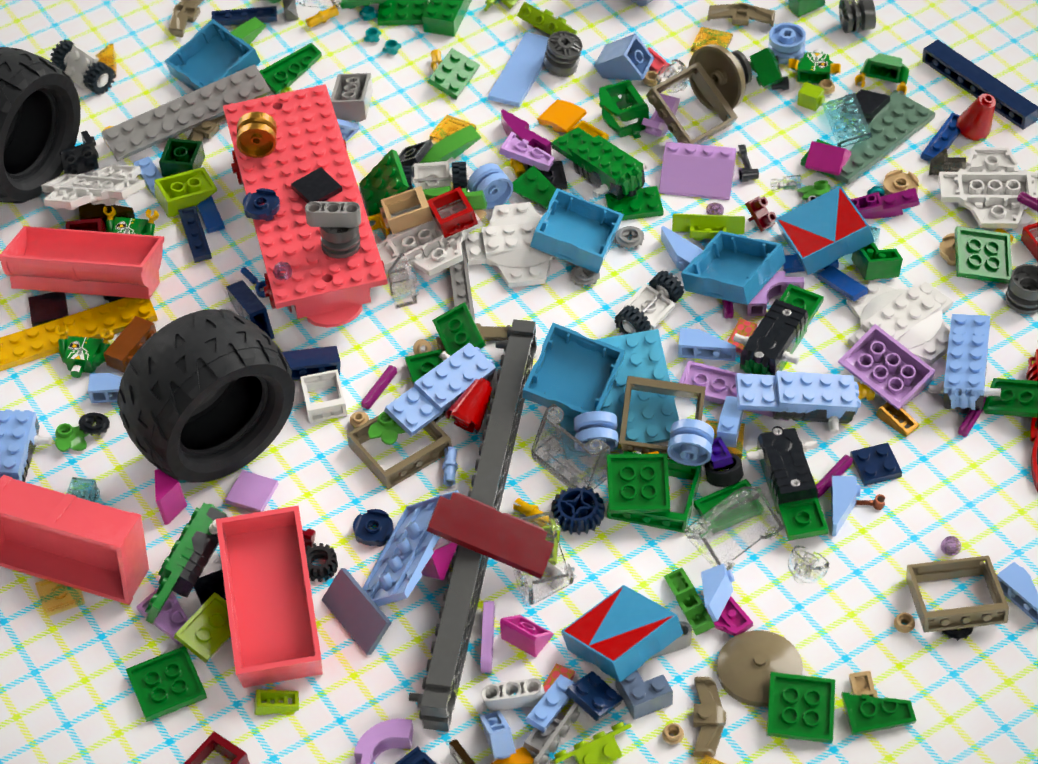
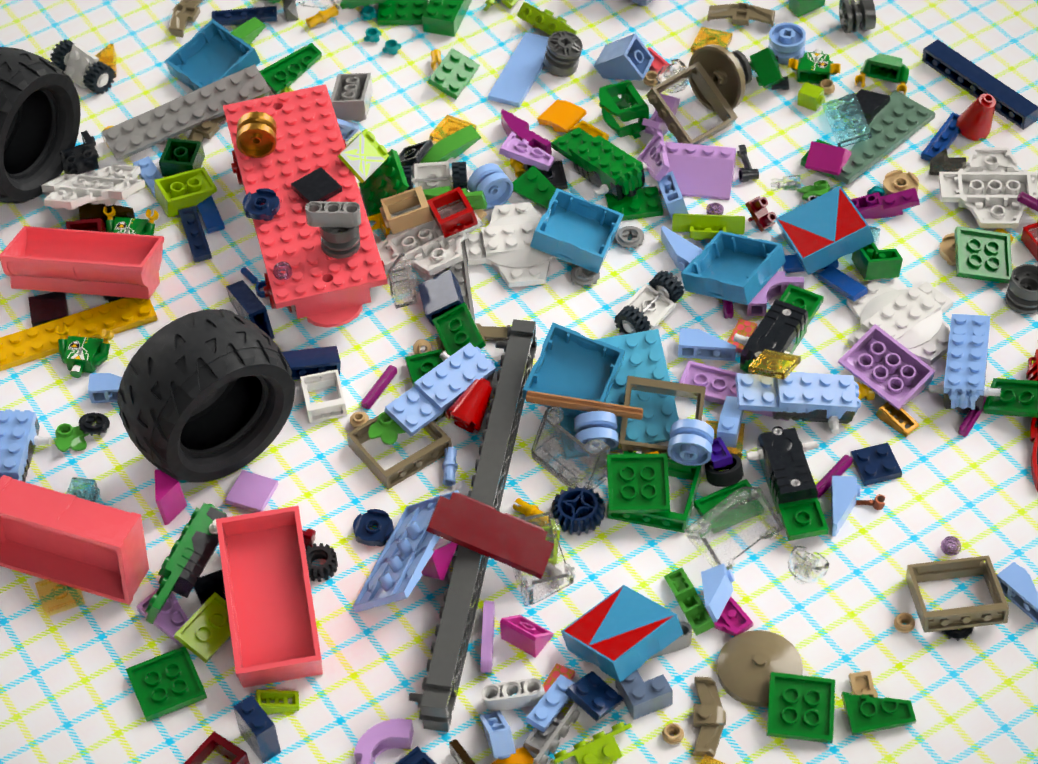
(128, 343): dark orange brick -> none
(257, 729): none -> dark blue brick
(356, 611): tile -> none
(363, 155): none -> slope
(440, 295): none -> brick
(583, 404): none -> medium nougat axle
(655, 157): none -> lavender wing
(672, 195): none -> light blue slope
(774, 364): none -> clear yellow tile

